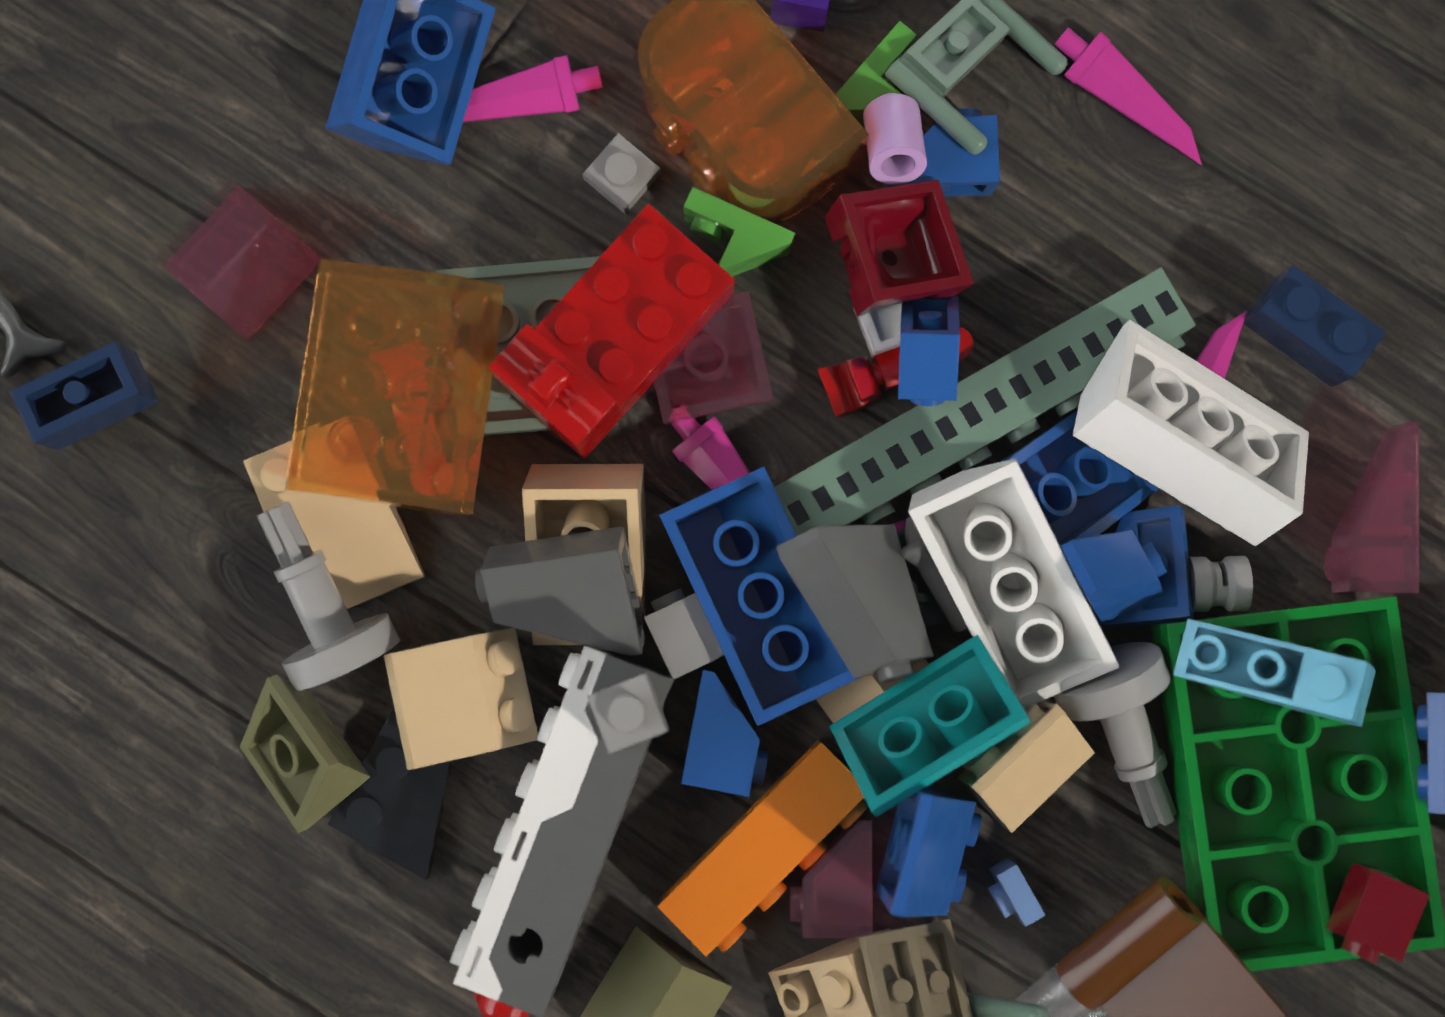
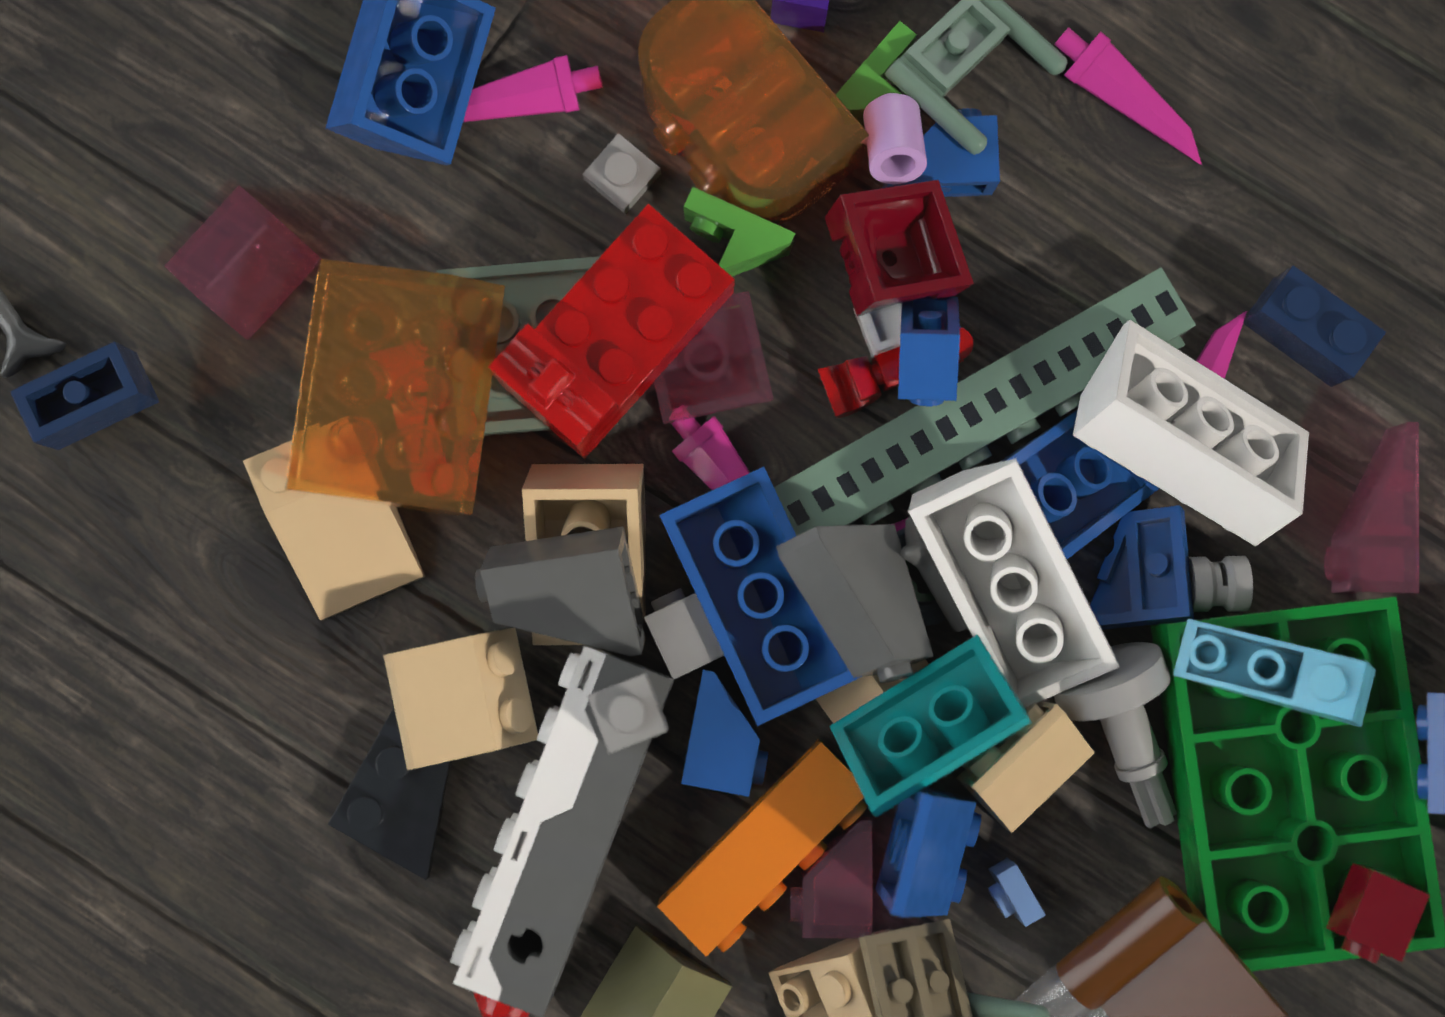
(300, 753): olive slope -> none
(335, 640): light grey piece -> none
(1115, 572): blue slope -> none

